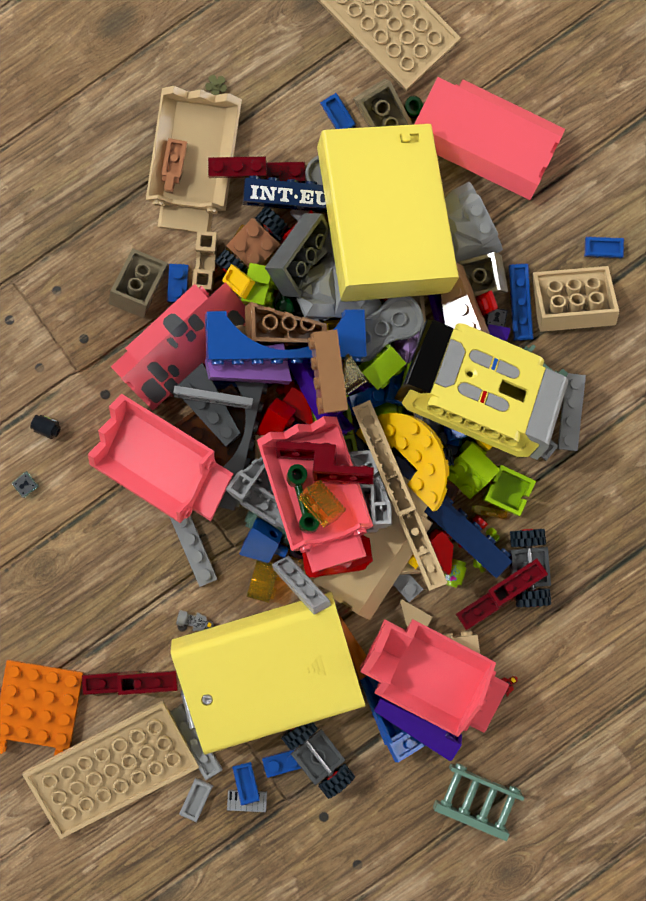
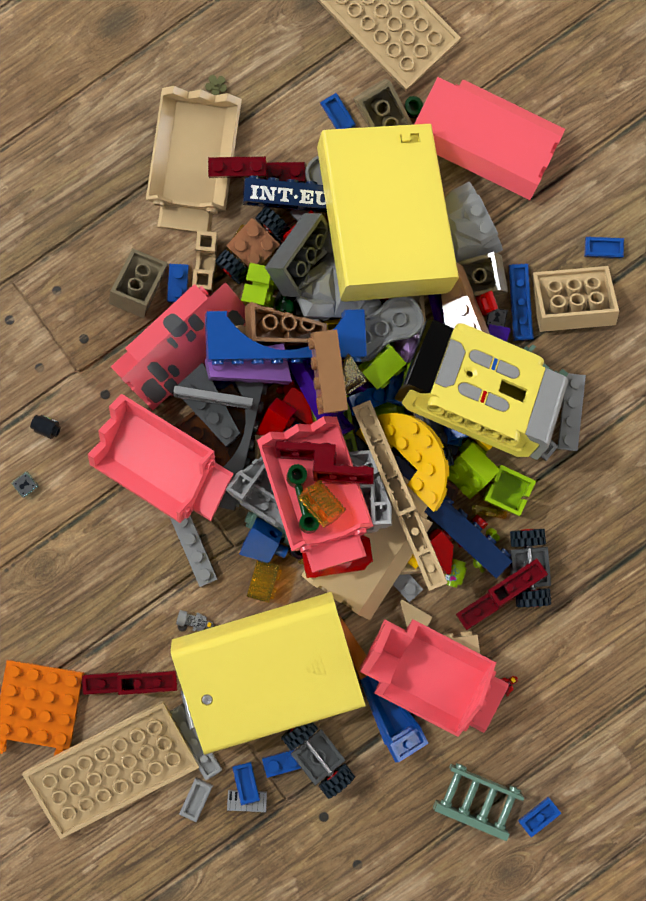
(173, 163): nougat hinge -> none
(238, 281): yellow tile -> none
(301, 585): light grey tile -> none
(427, 733): dark purple wedge -> none
(539, 817): none -> blue plate

